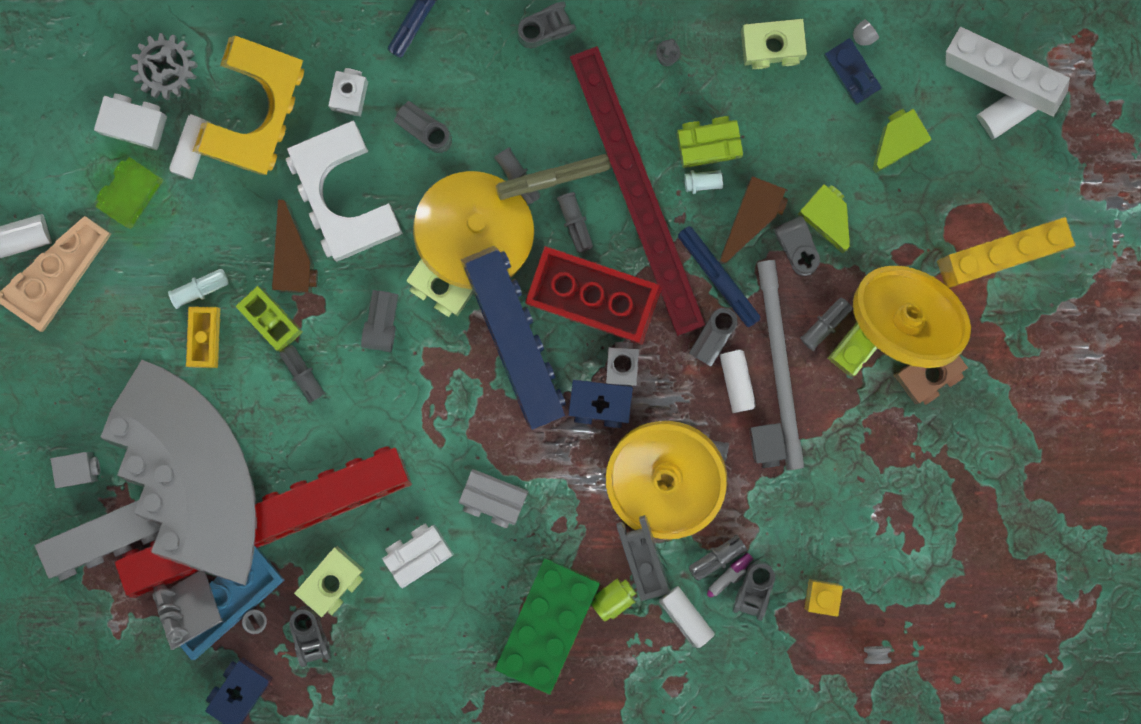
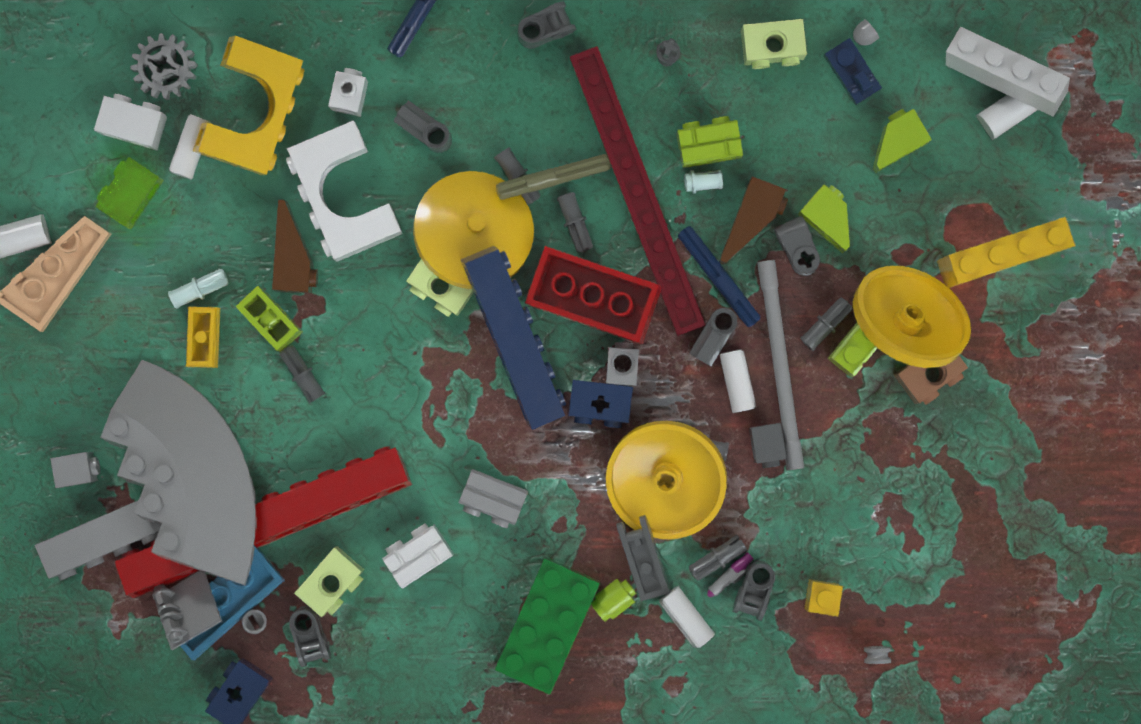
(380, 328): dark grey piece -> none

